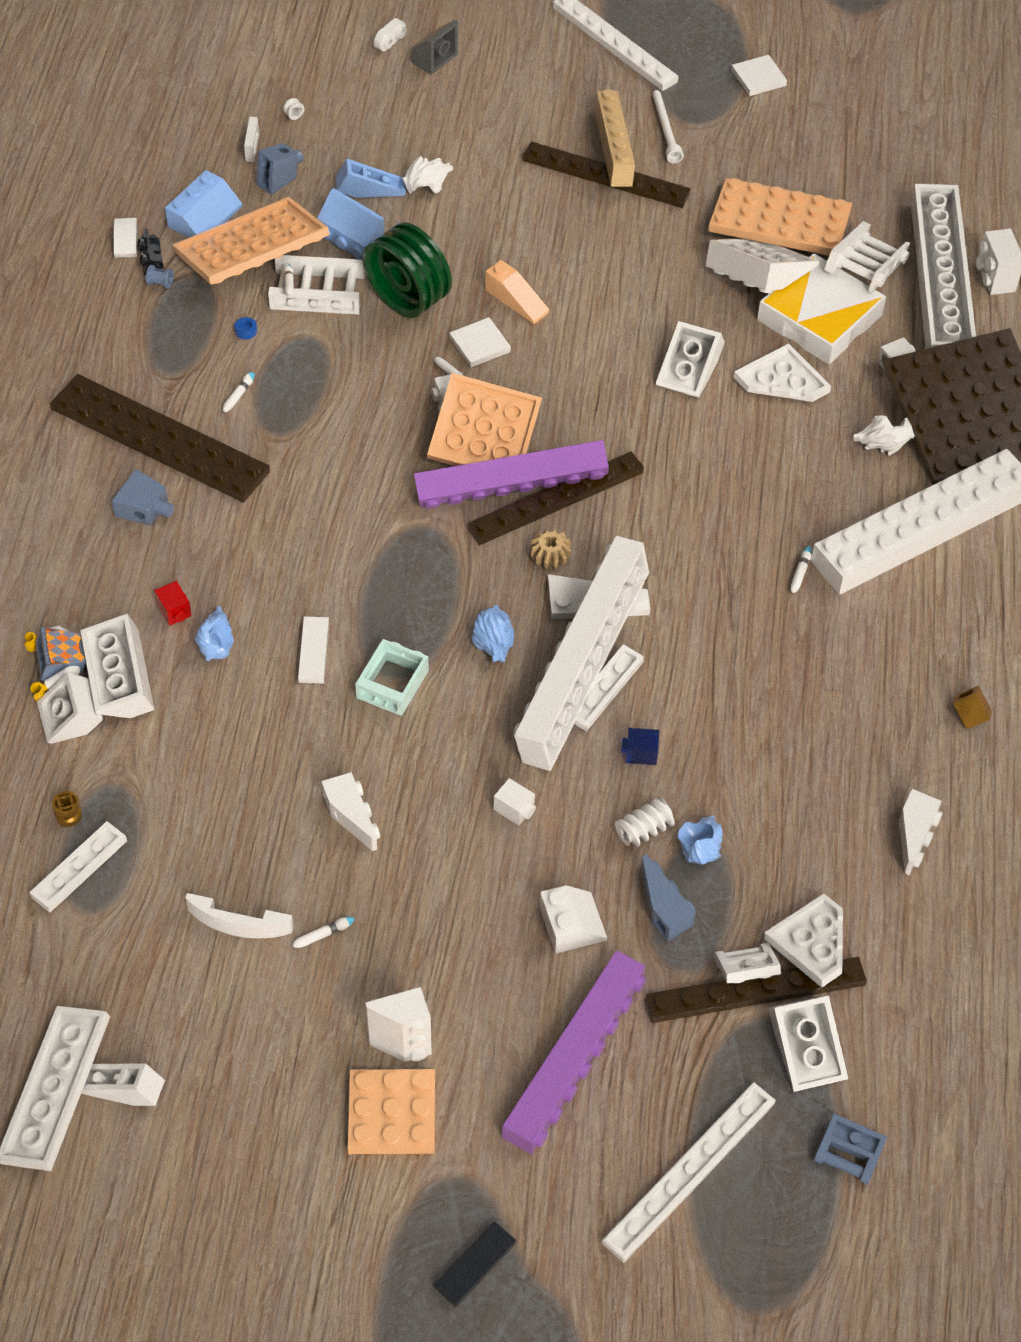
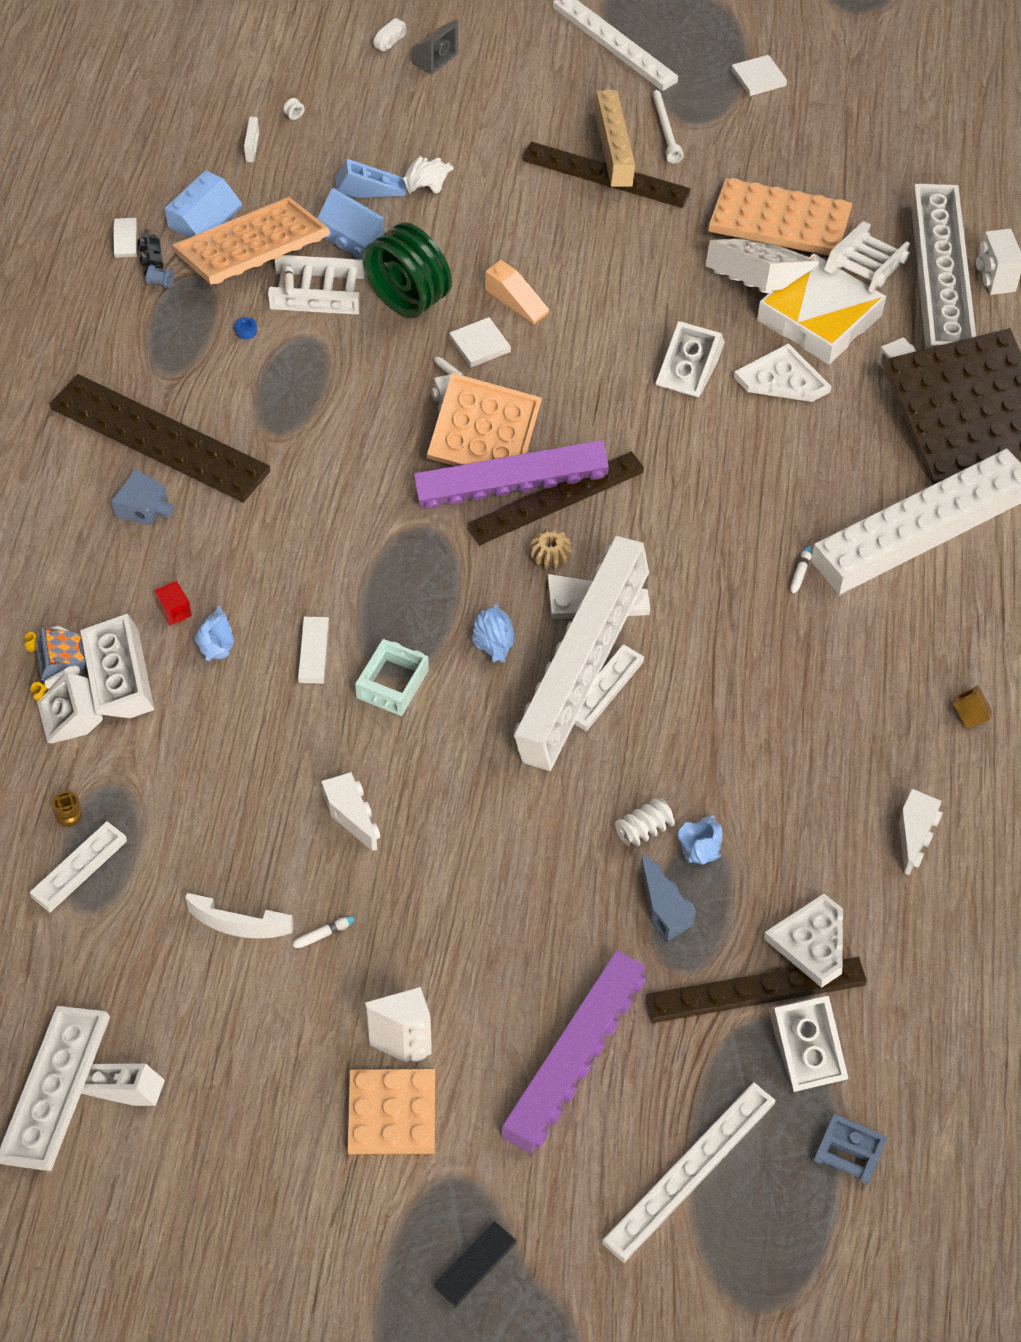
(238, 392): white piece -> none
(277, 167): sand blue torso -> none
(514, 802): white brick -> none
(571, 918): white slope -> none
(641, 746): clear blue brick -> none
(748, 963): white plate -> none
(884, 435): white hair -> none

